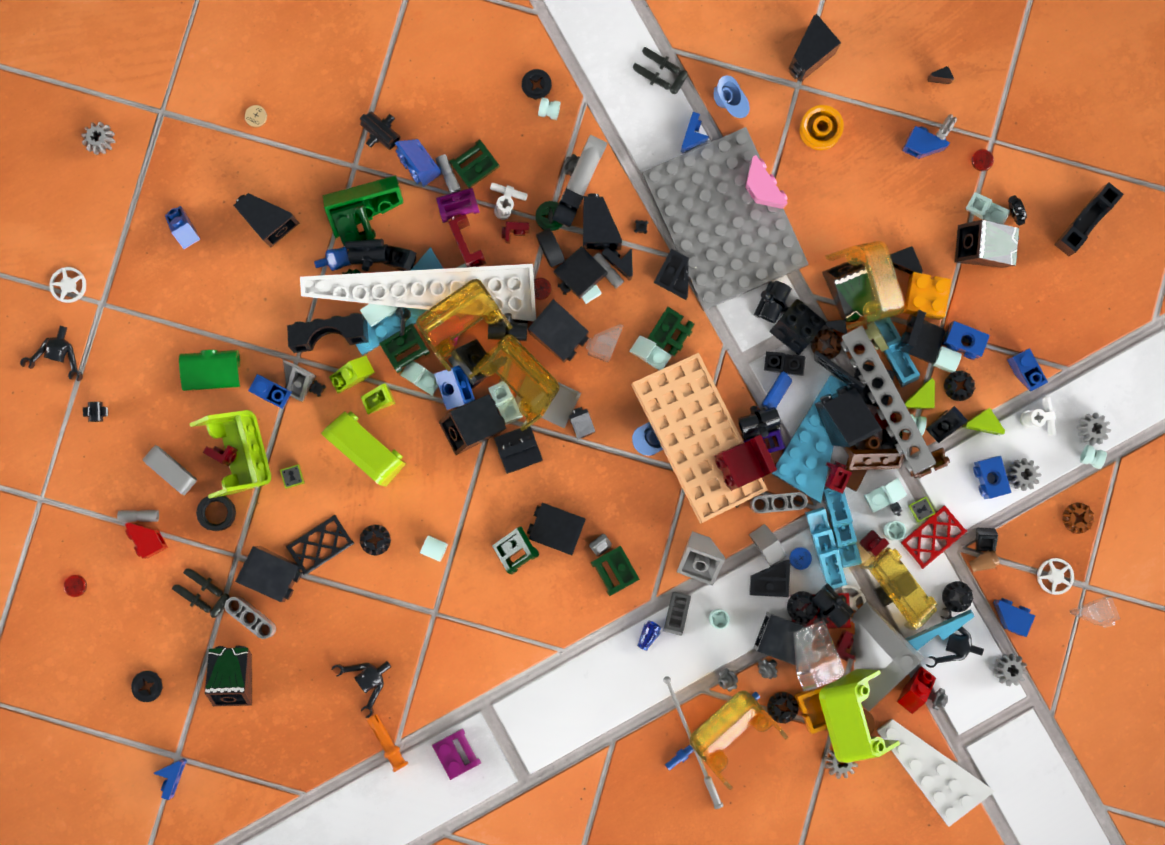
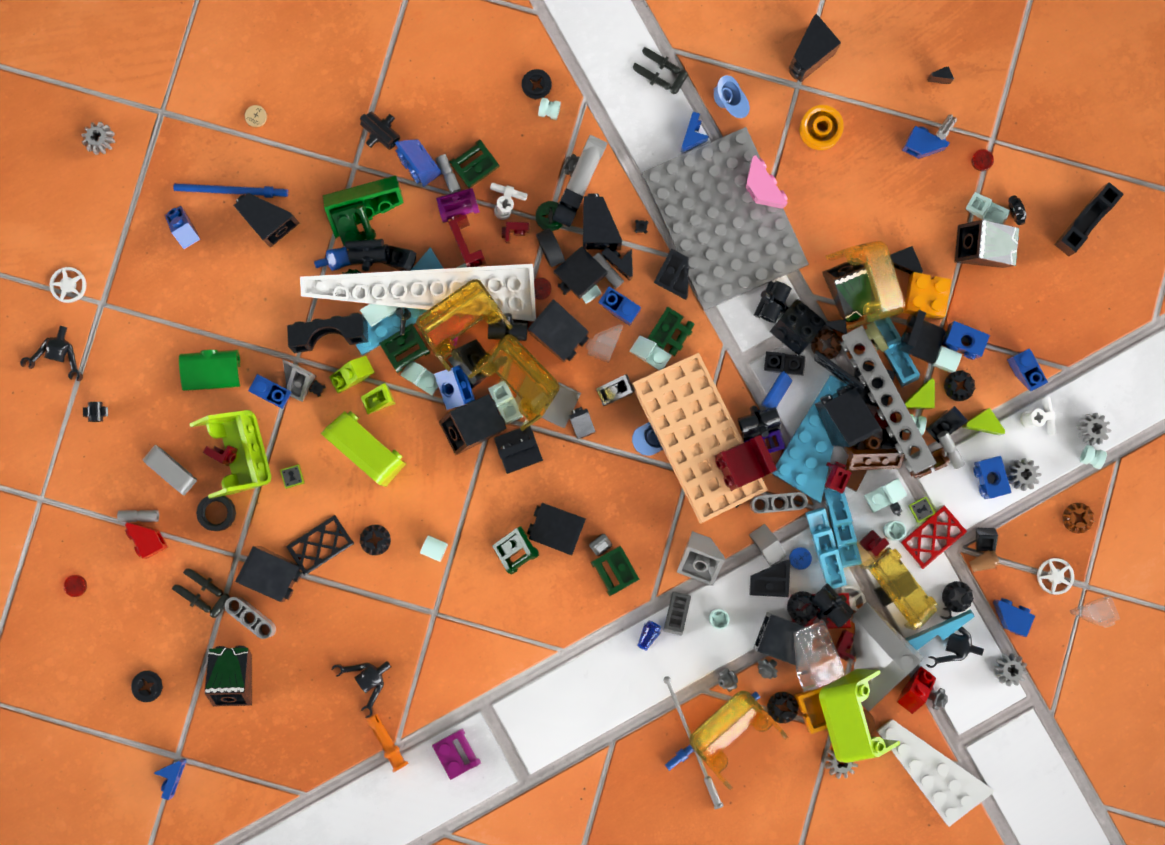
(267, 191): none -> blue bar
(615, 390): none -> slope
(619, 306): none -> blue slope
(949, 446): none -> light grey piece

